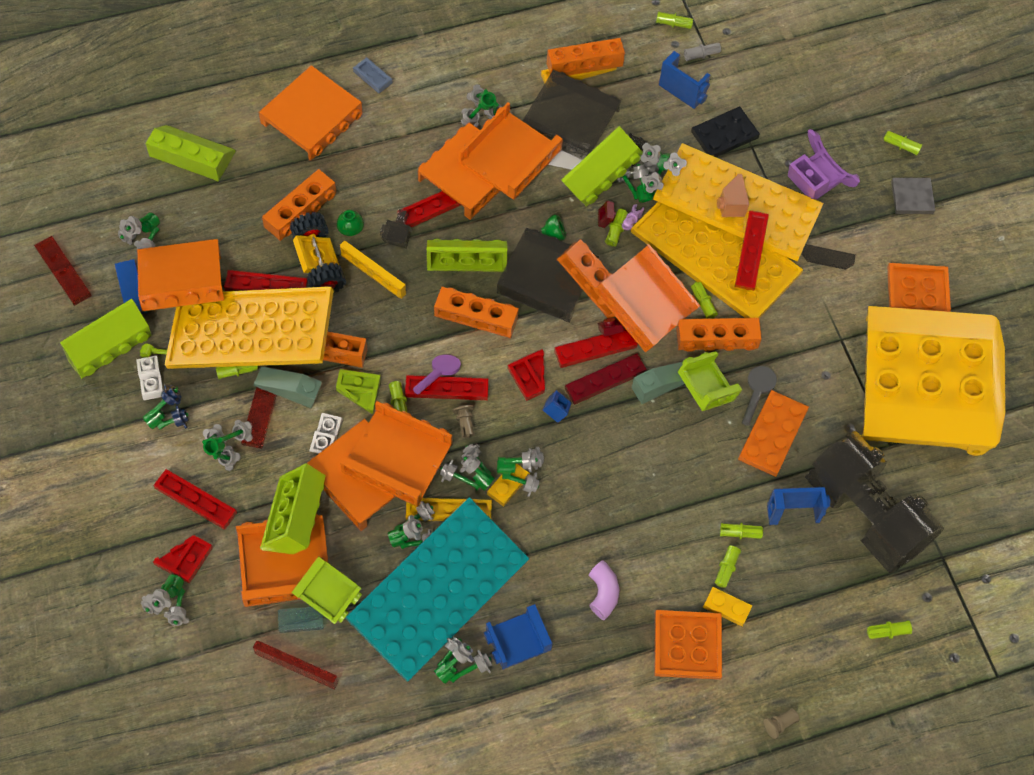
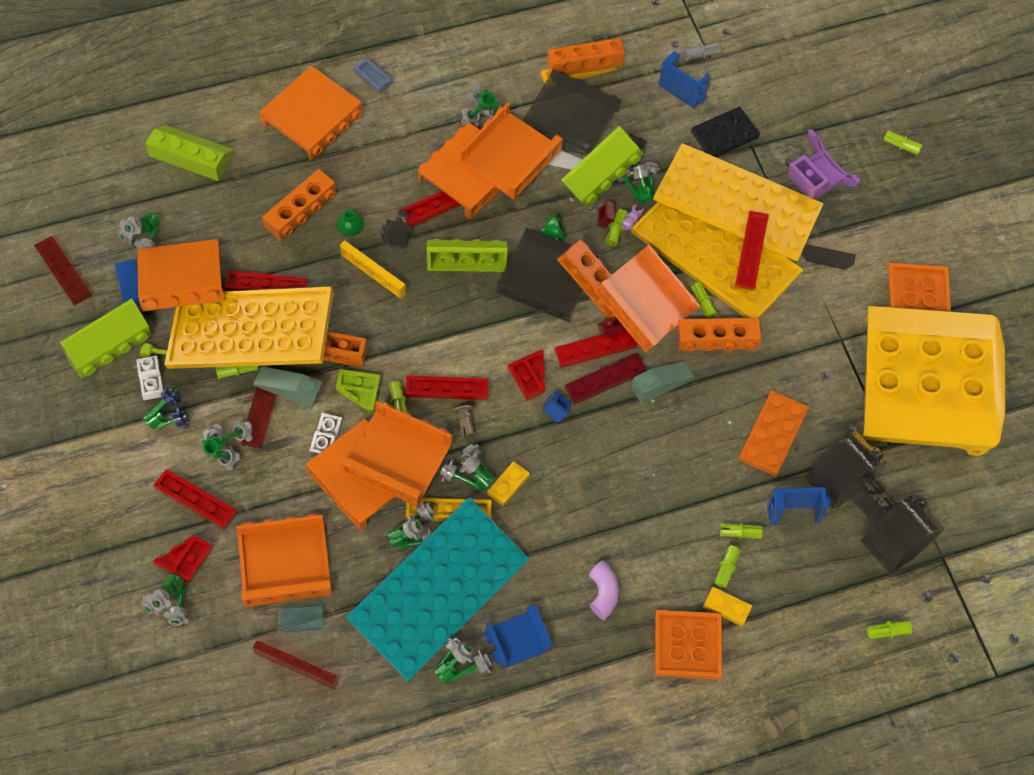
(293, 510): lime slope -> none
(317, 252): plate -> none
(327, 590): lime panel -> none
(442, 366): medium lavender piece -> none
(482, 320): orange brick -> none
(529, 459): plant -> none
(664, 162): light grey plant -> none
(673, 20): lime axle -> none
(707, 381): lime panel -> none
(734, 199): nougat slope -> none
(761, 381): dark grey piece -> none
(913, 196): flat silver tile -> none

